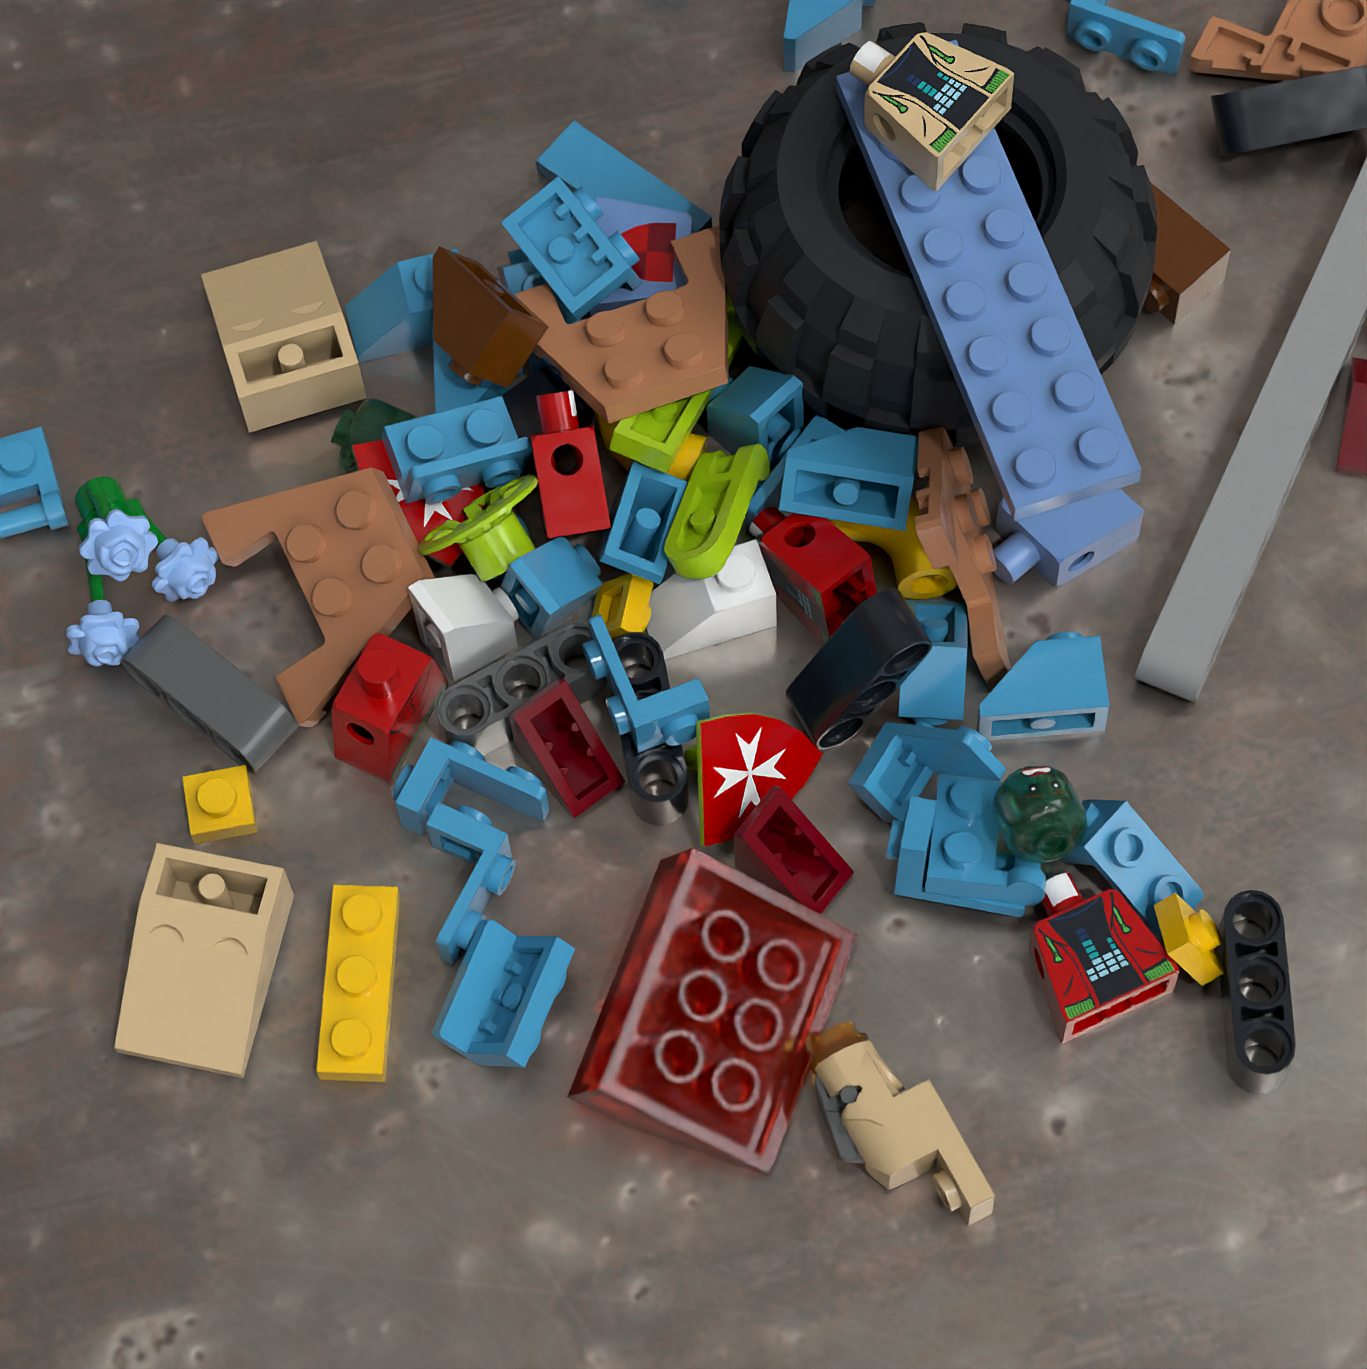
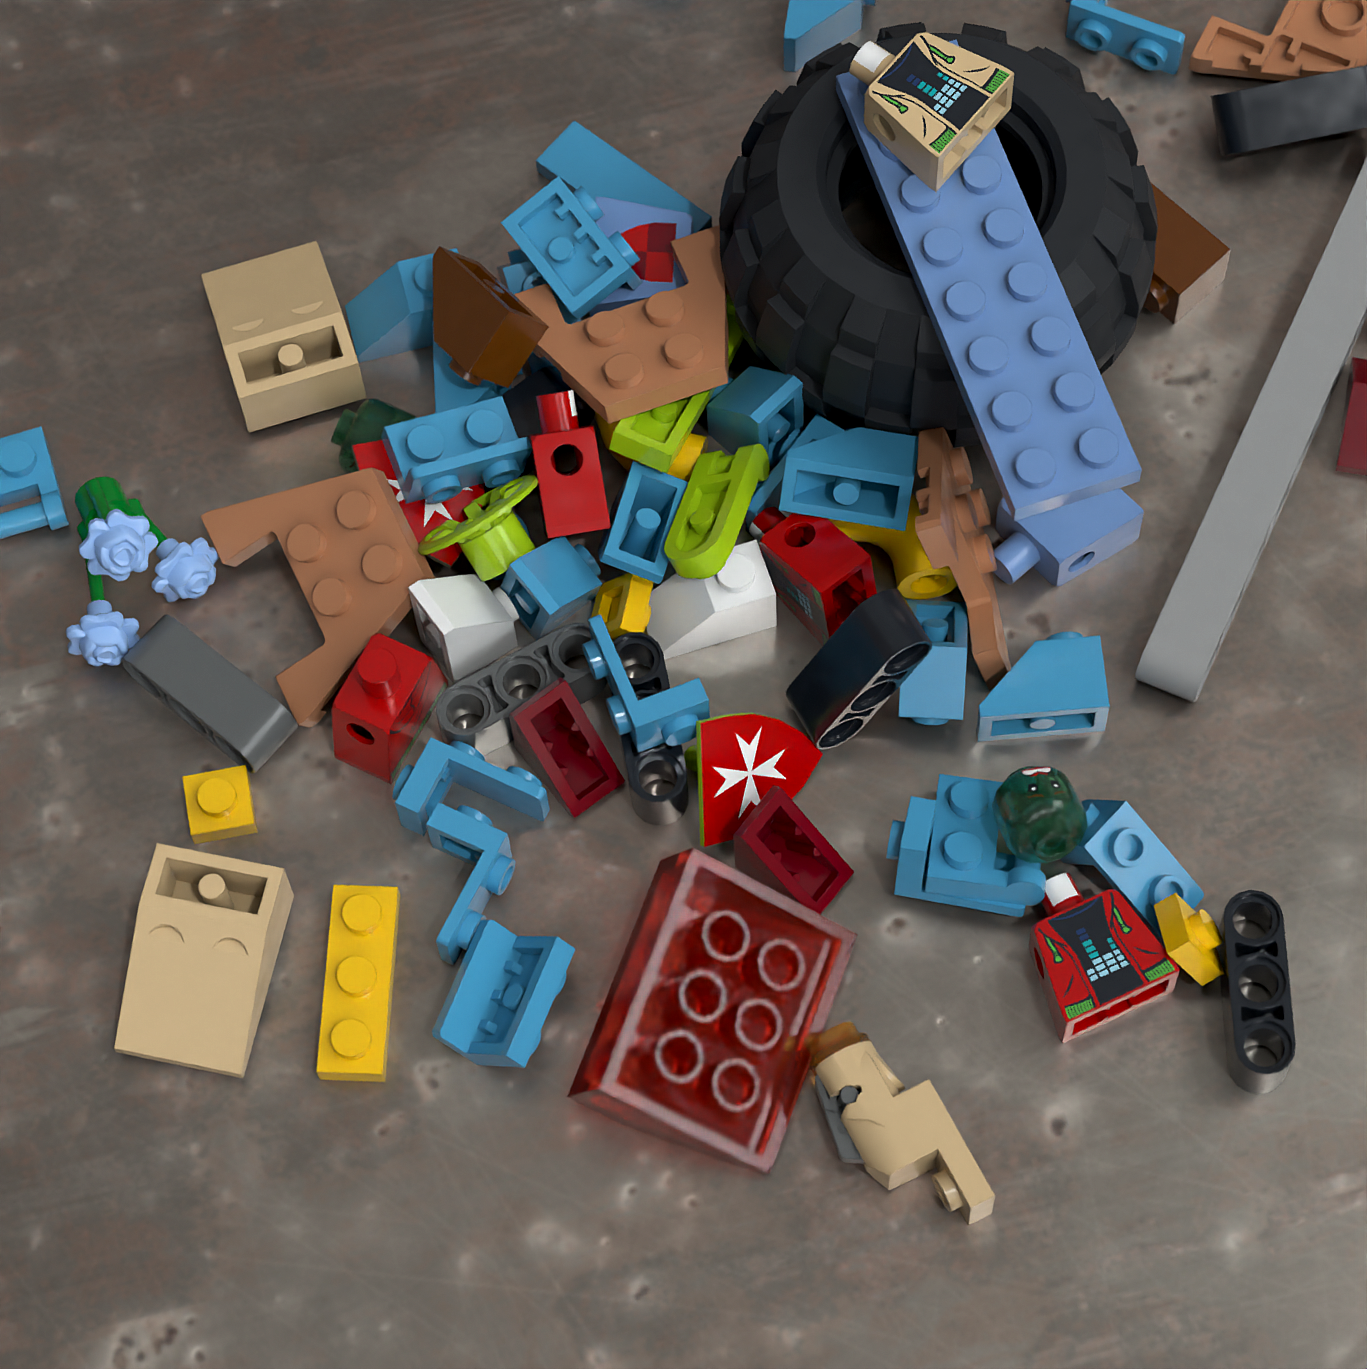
(908, 755): dark azure bracket -> none

